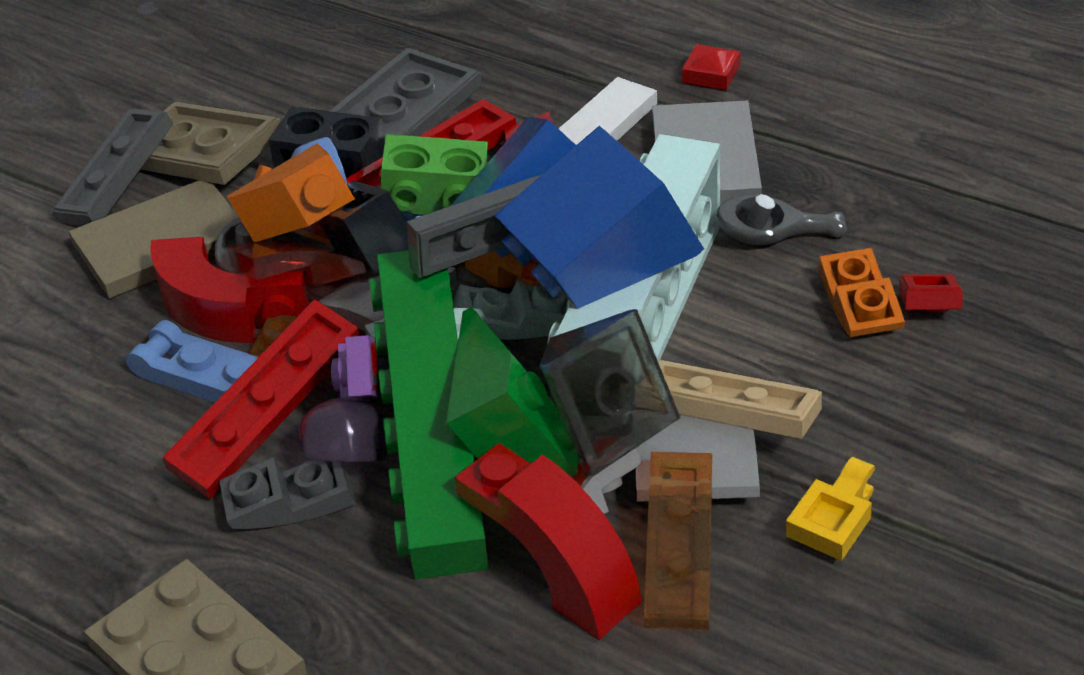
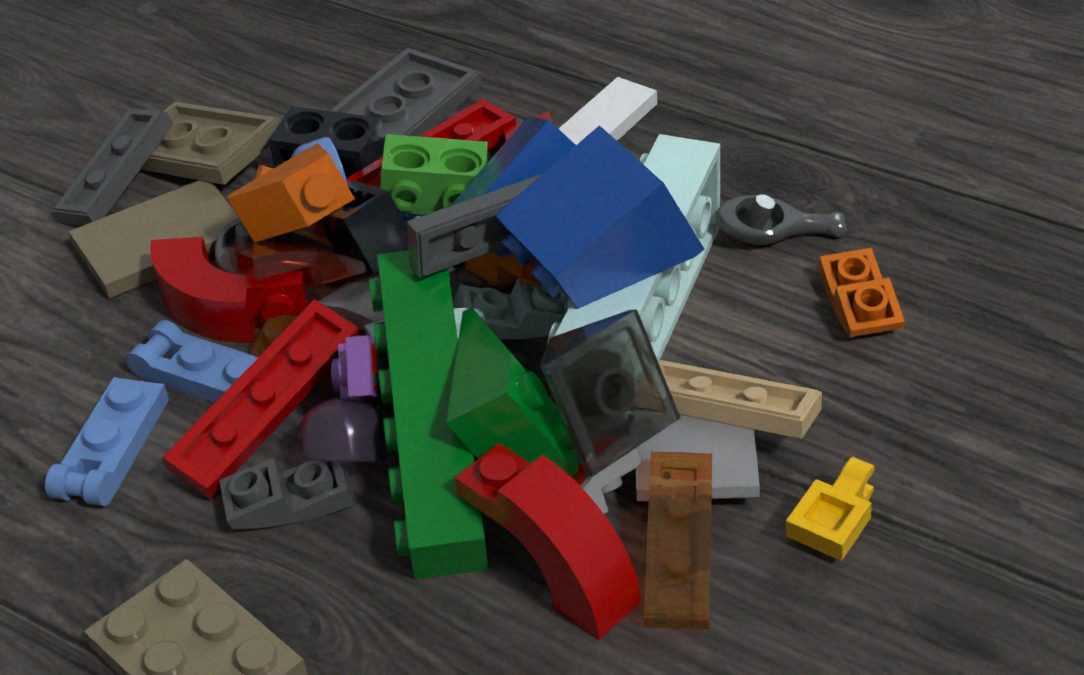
(108, 442): none -> medium blue plate
(711, 67): red tile -> none
(720, 123): light grey tile -> none
(930, 292): red tile -> none

